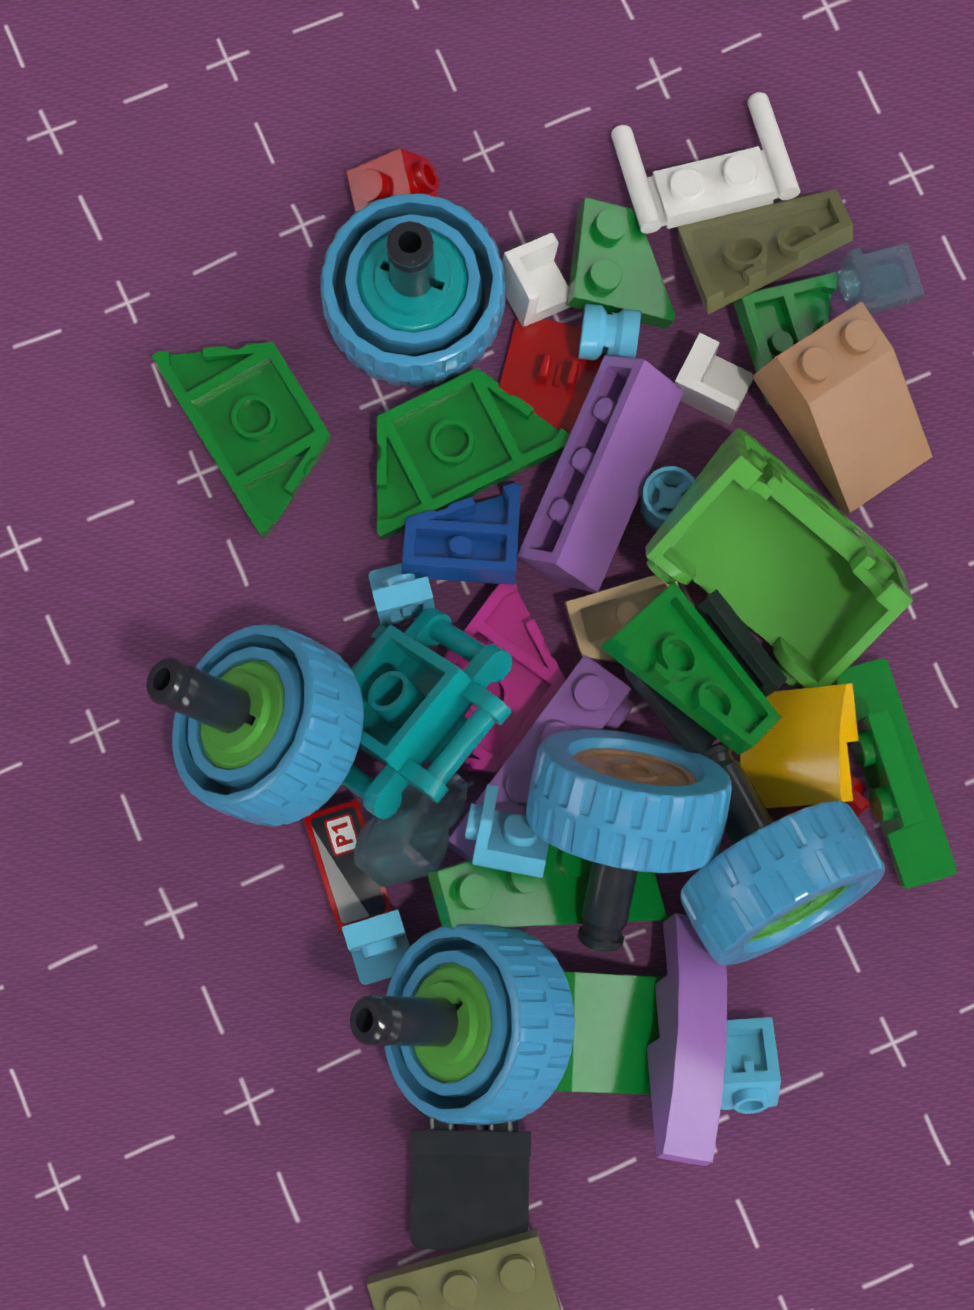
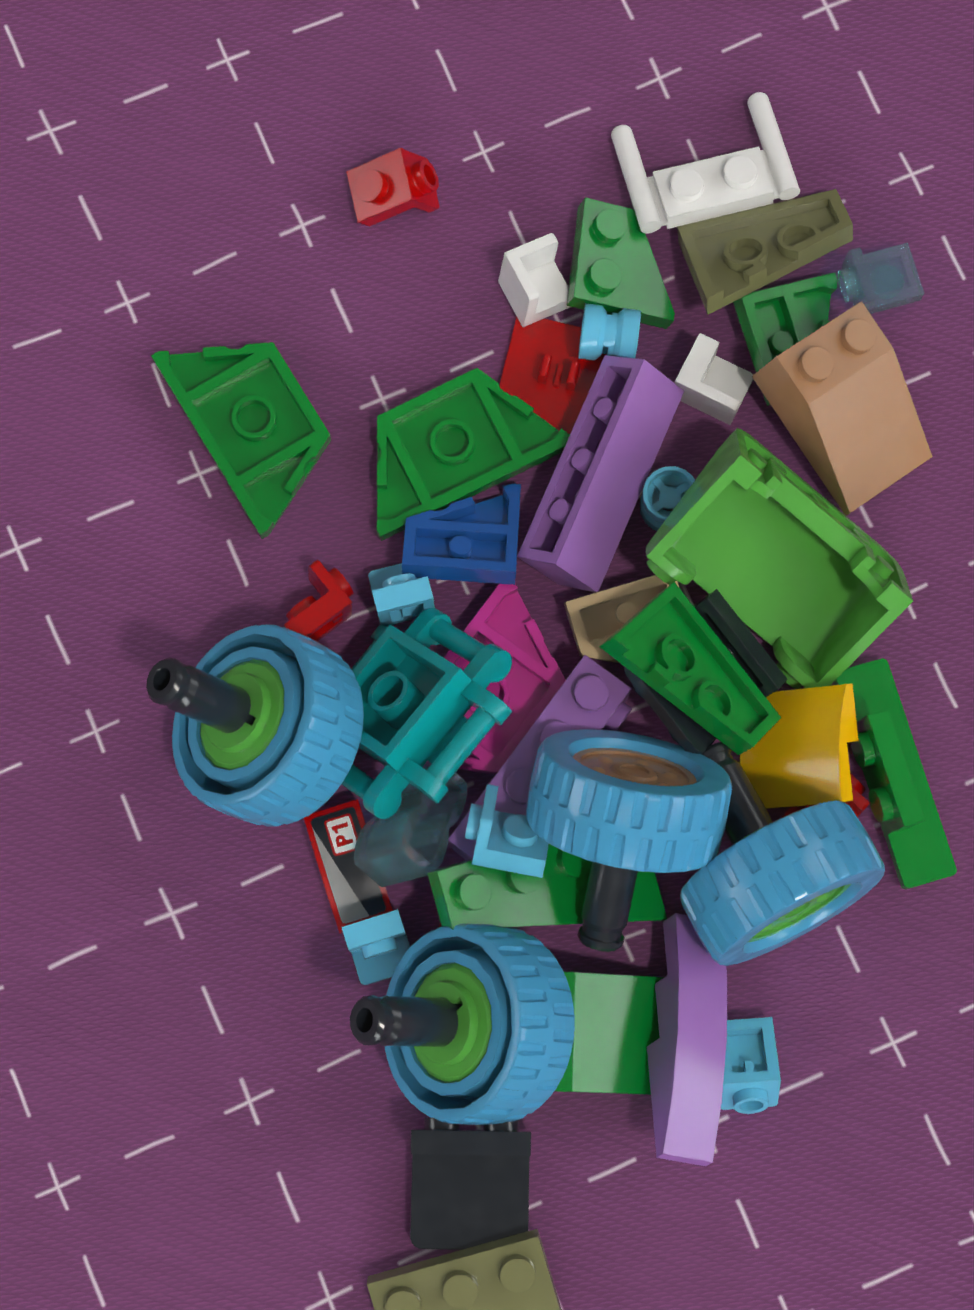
(321, 616): none -> red bracket
(413, 290): dark azure wheel -> none

